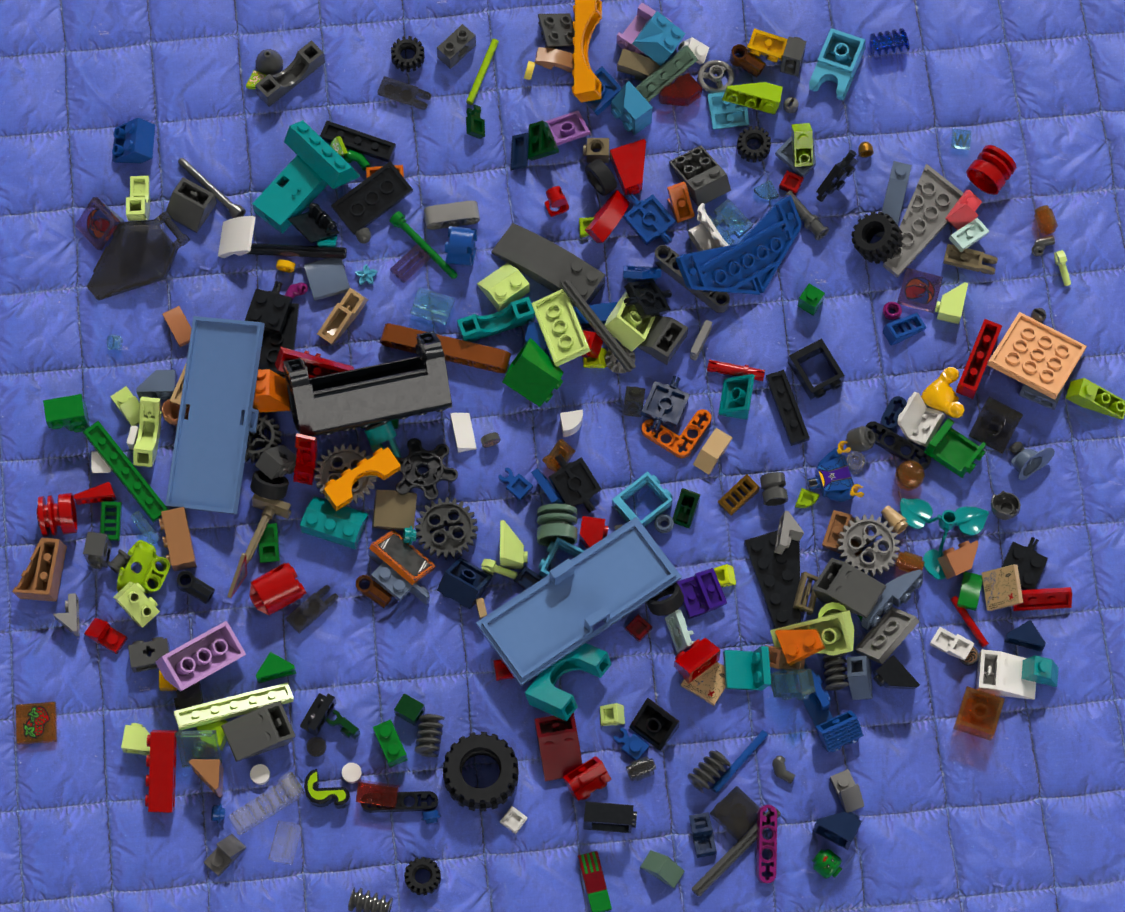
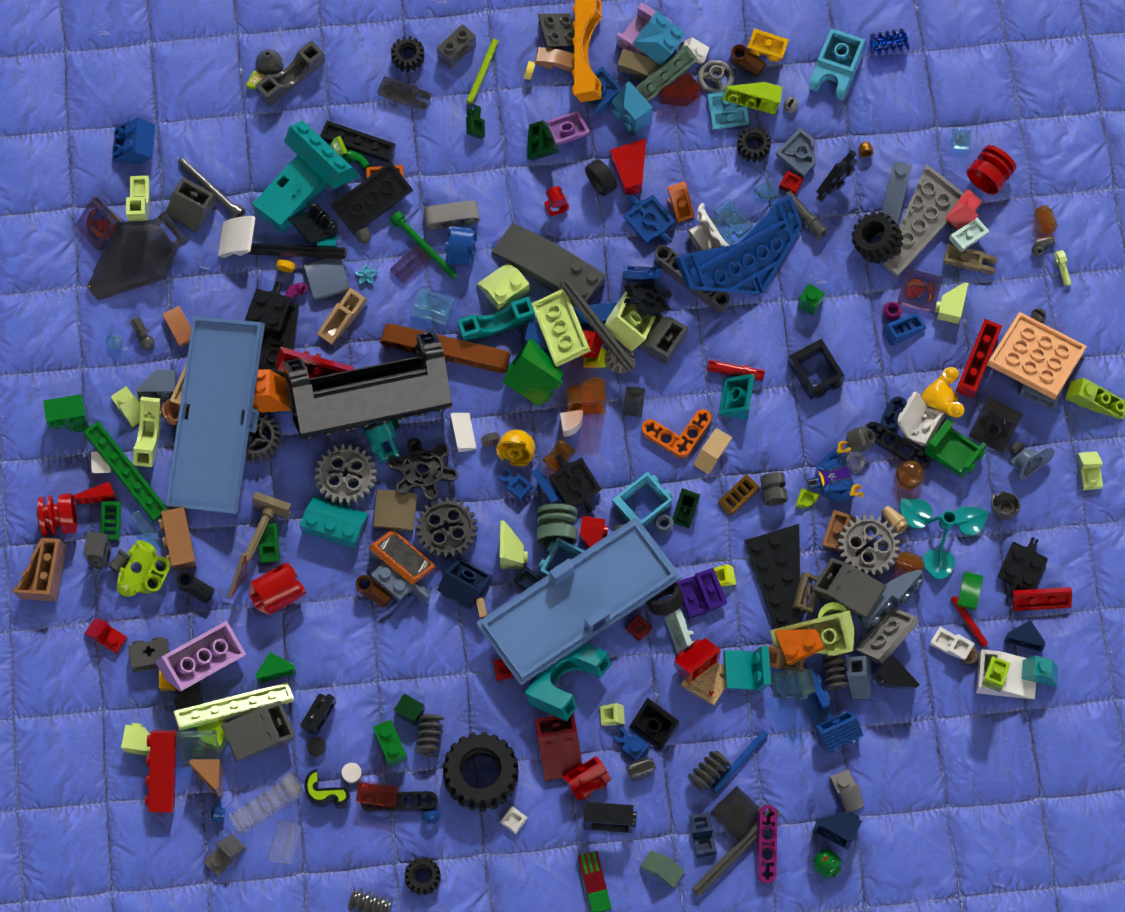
(36, 723): clear orange tile -> none
(71, 619): light grey slope -> none
(132, 437): white tile -> none
(136, 603): yellowish green brick -> none
(146, 341): none -> dark grey axle
(260, 774): white tile -> none
(267, 488): black tyre -> none
(277, 462): dark grey brick -> none
(305, 459): red slope -> none
(310, 609): clear smoke hinge -> none
(347, 728): dark green plate -> none
(382, 465): light orange arch -> none
(409, 535): teal plate -> none
(490, 567): yellowish green bar -> none
(516, 447): none -> yellow cylinder
(519, 151): dark blue tile -> none
(583, 224): lime tile -> none
(588, 397): none -> clear orange slope
(599, 143): dark tan brick -> none
(607, 217): red slope -> none
(665, 404): dark blue plate -> none
(700, 340): light grey tile -> none
(701, 174): dark grey slope -> none
(780, 769): dark grey arm -> none
(787, 407): black plate -> none
(787, 531): light grey slope -> none
(793, 56): dark grey brick -> none
(802, 144): lime slope -> none
(960, 560): nougat slope -> none
(978, 713): clear orange brick -> none
(996, 674): none -> lime slope
(1002, 587): tan tile -> none
(1090, 470): none -> yellowish green slope

